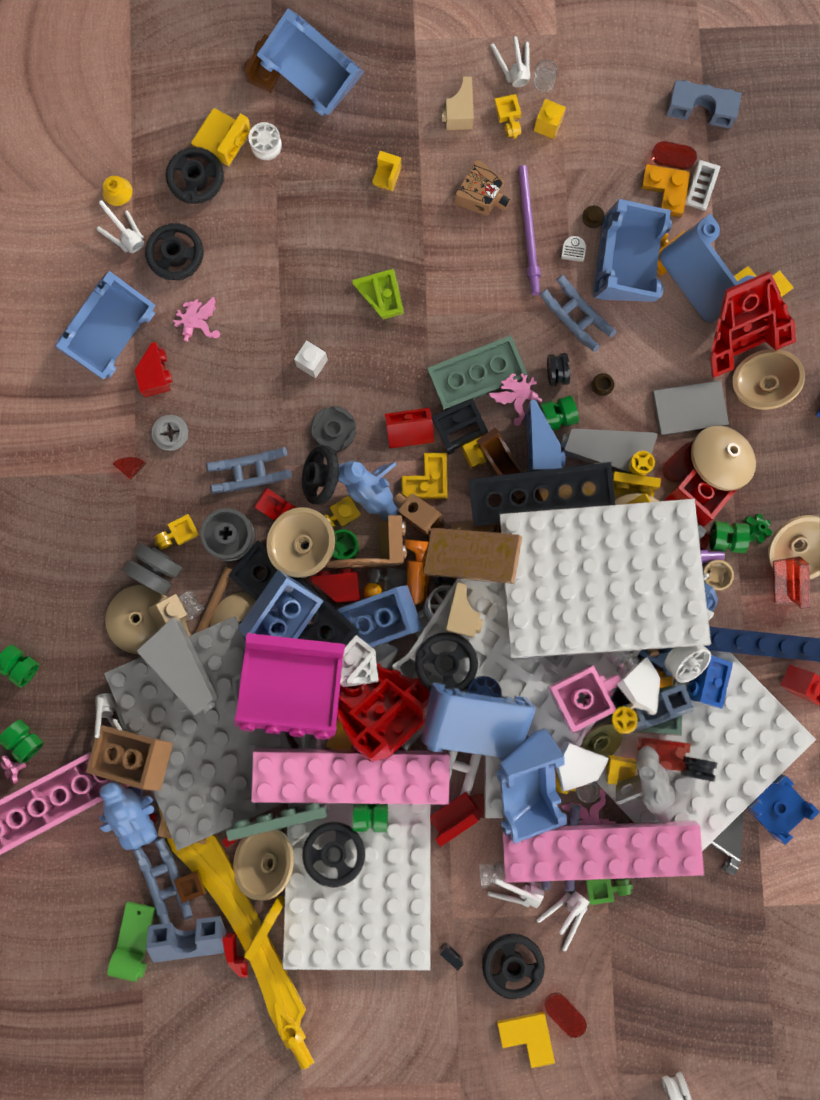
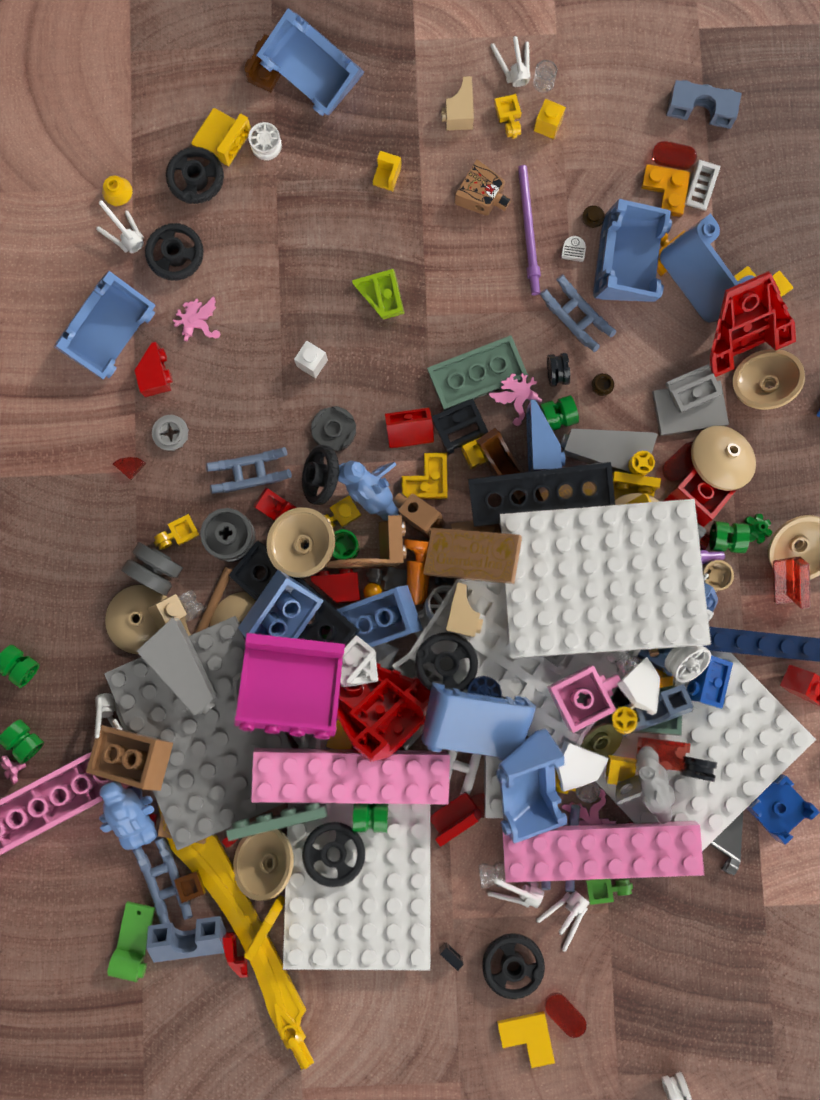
(694, 388): none -> light grey plate

